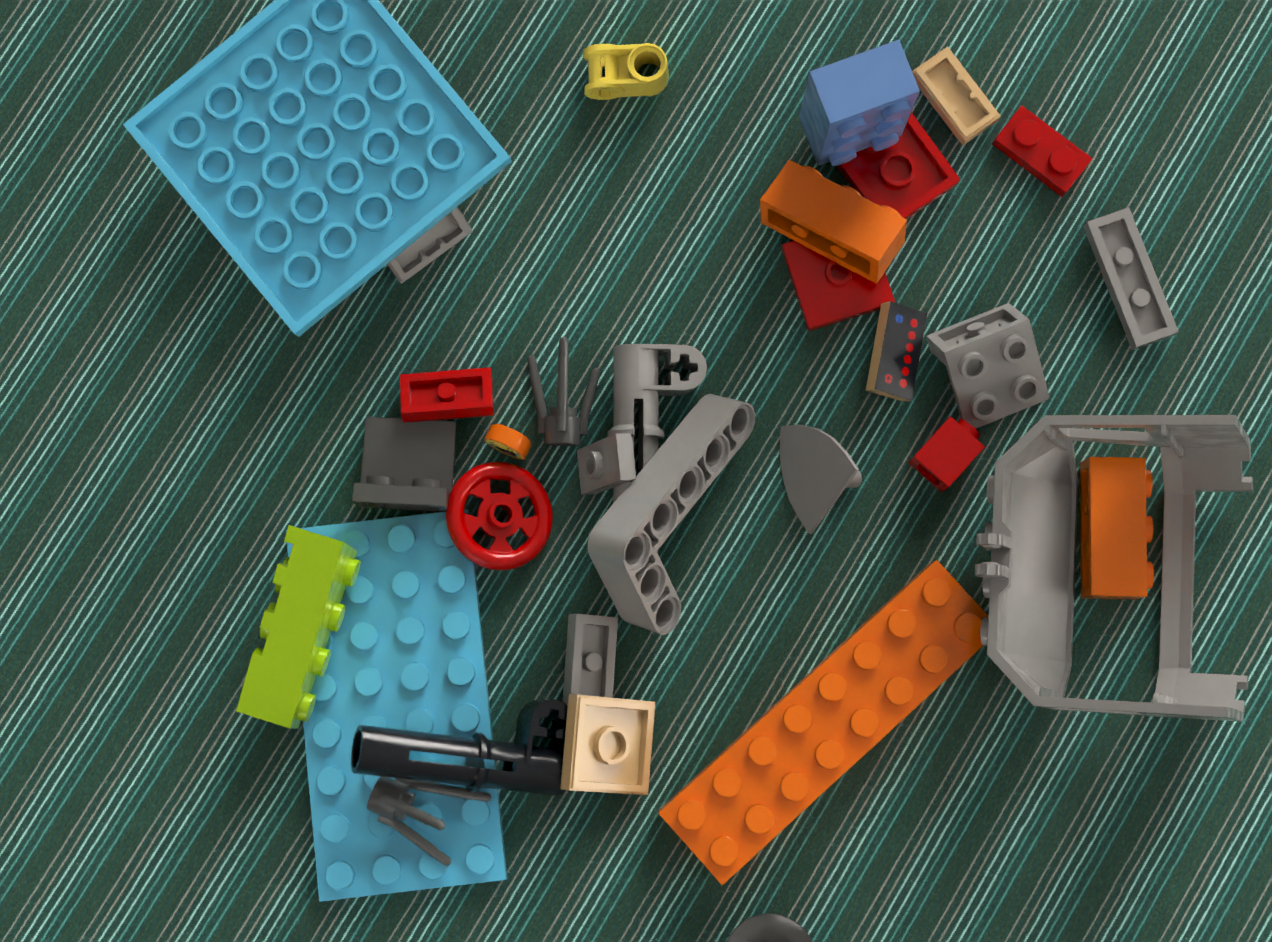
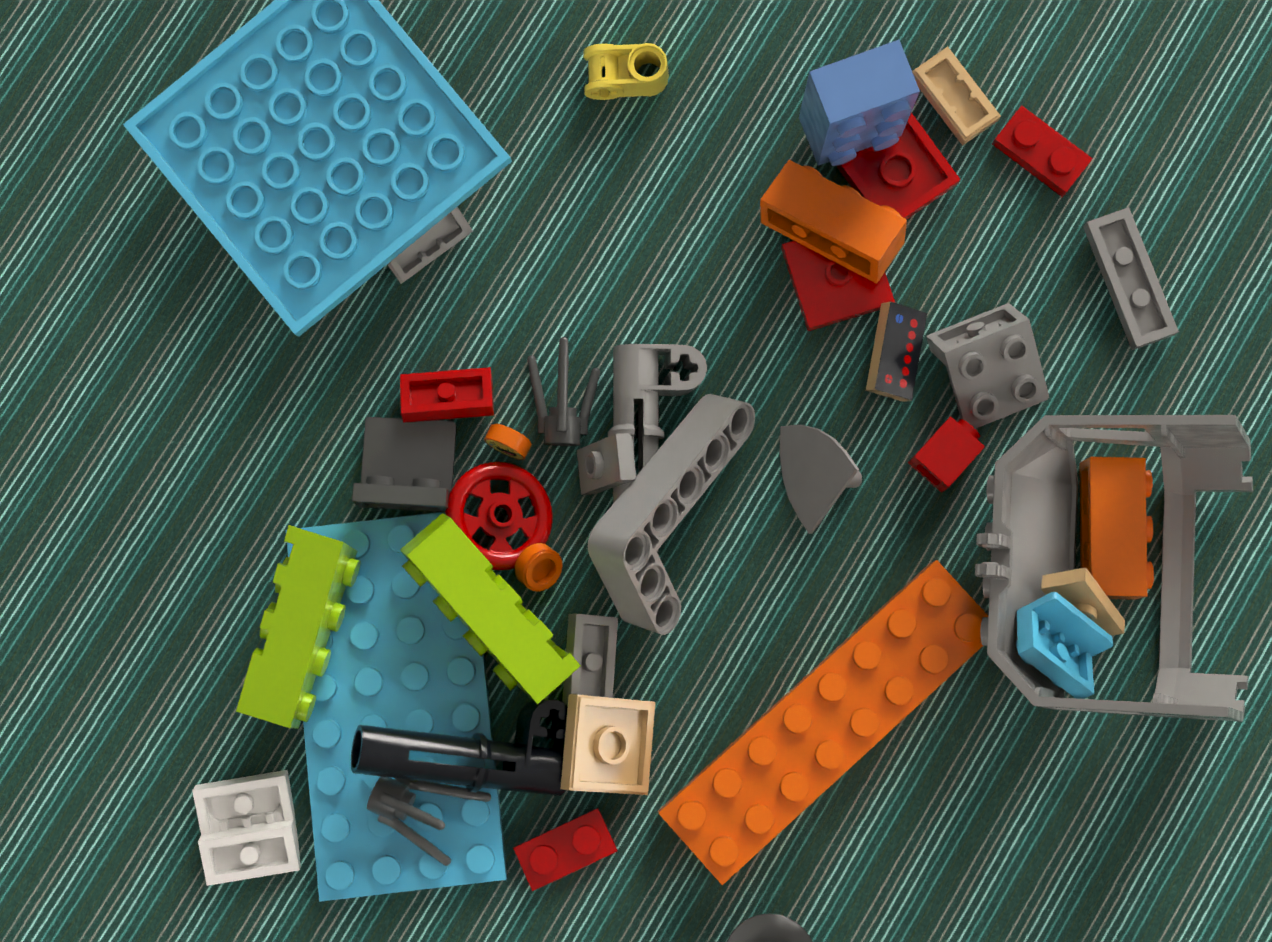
(247, 827): none -> white slope
(487, 608): none -> lime wedge
(538, 567): none -> orange tile
(565, 849): none -> red plate
(1060, 643): none -> medium azure bracket
(1087, 596): none -> tan plate

